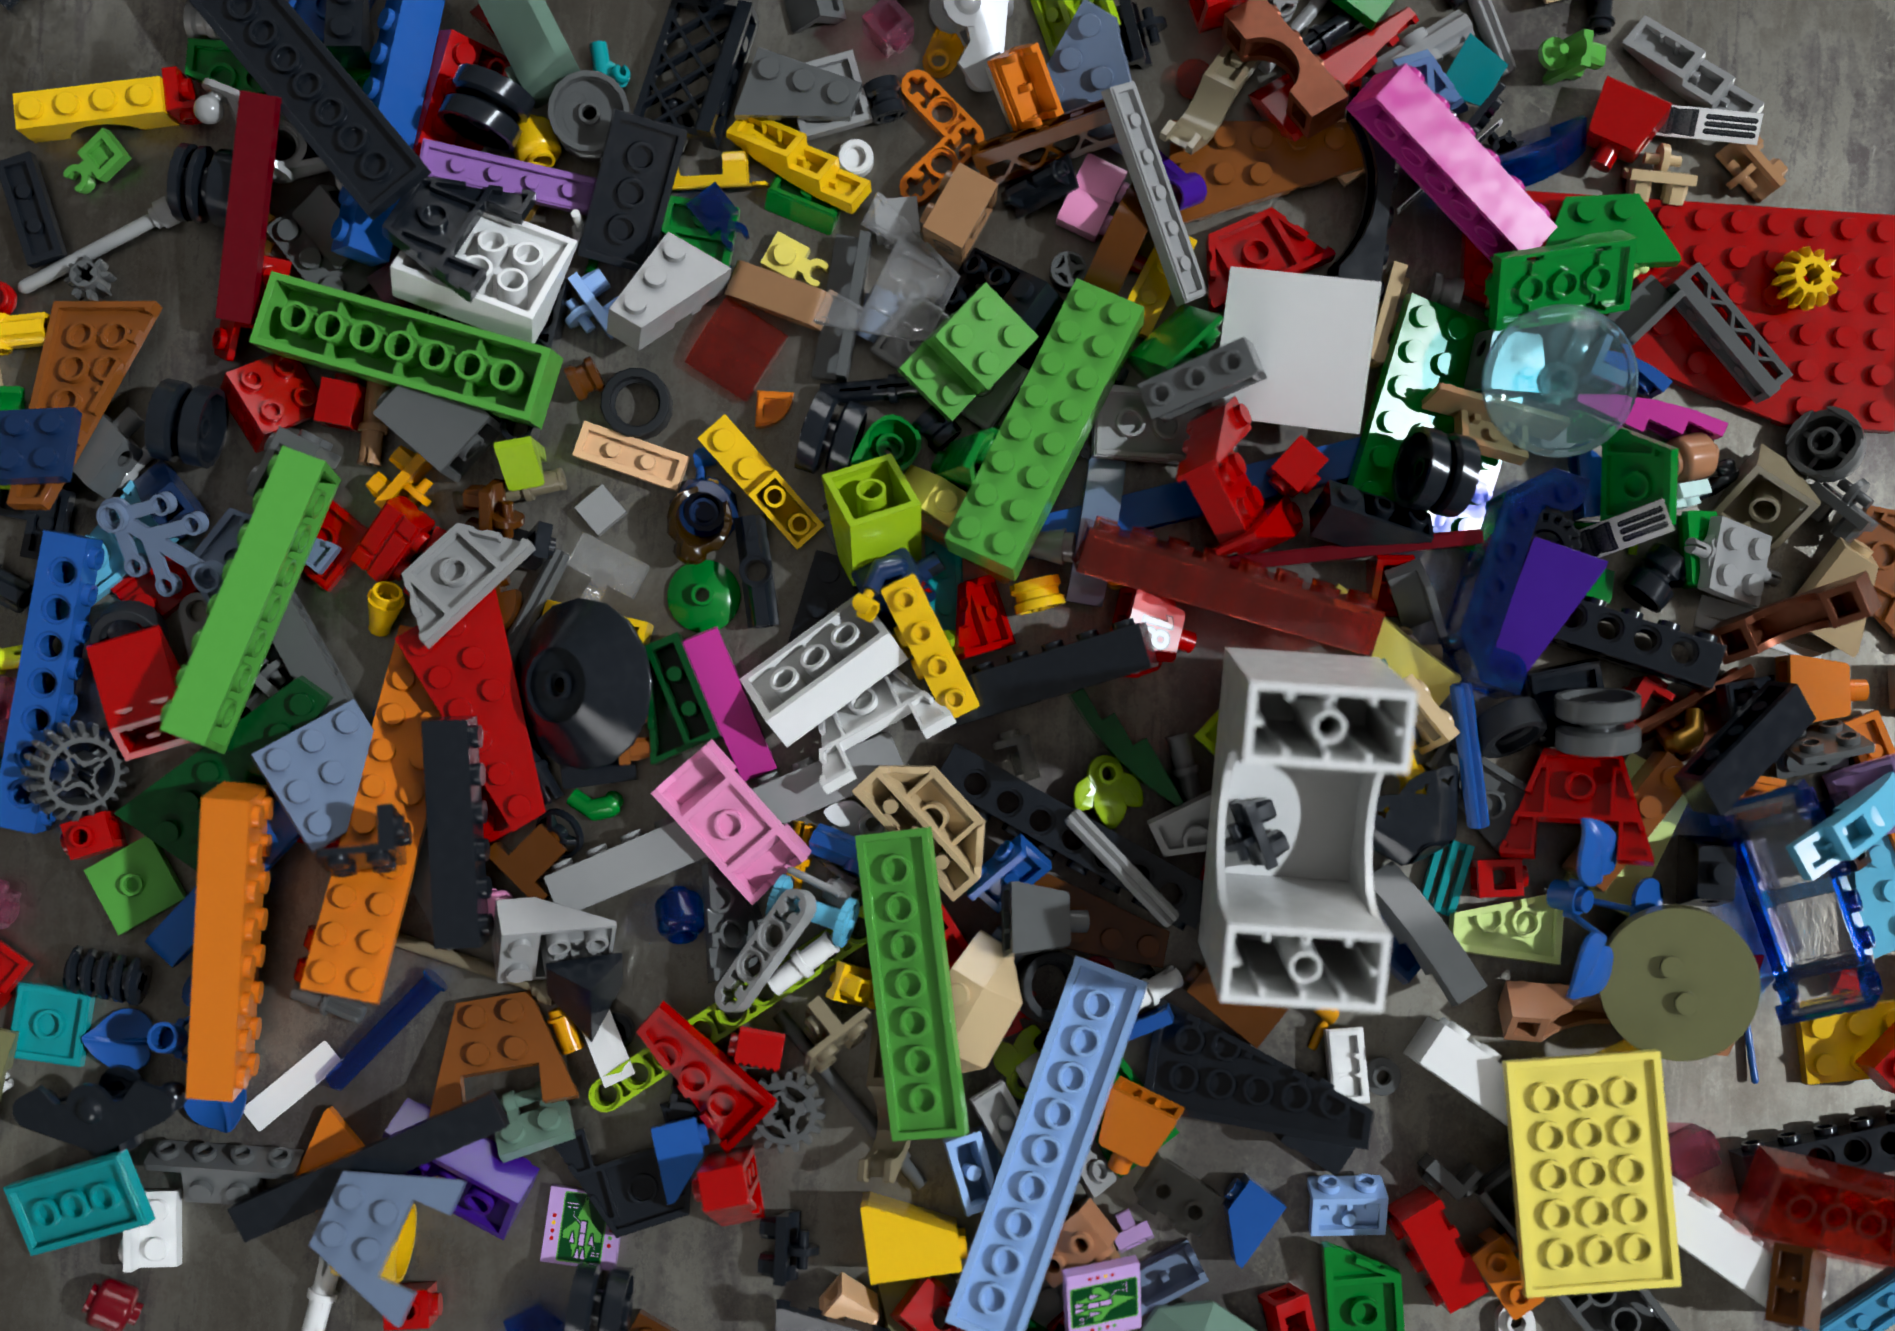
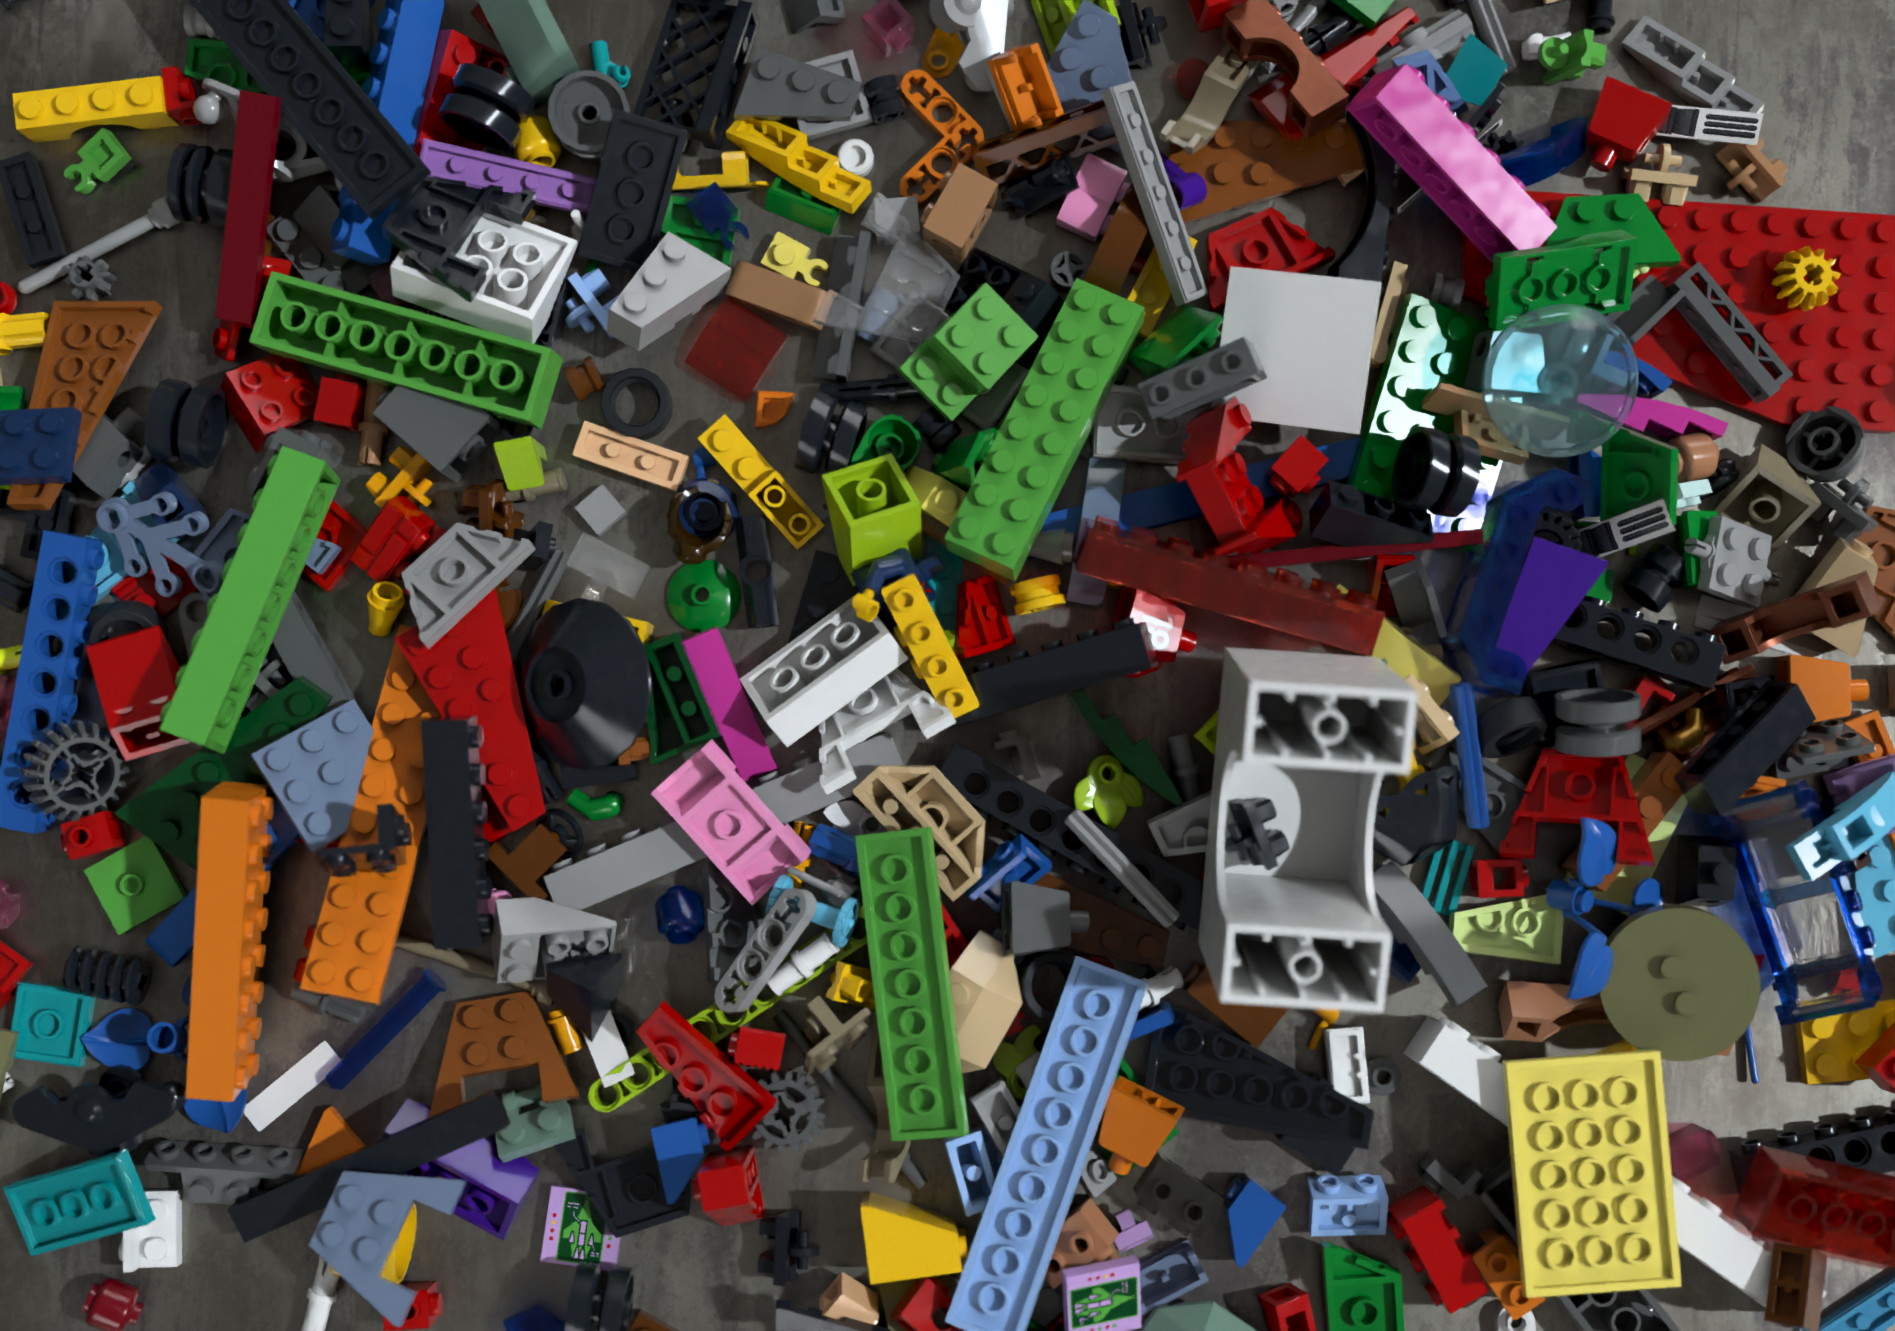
(1531, 46): none -> white hand

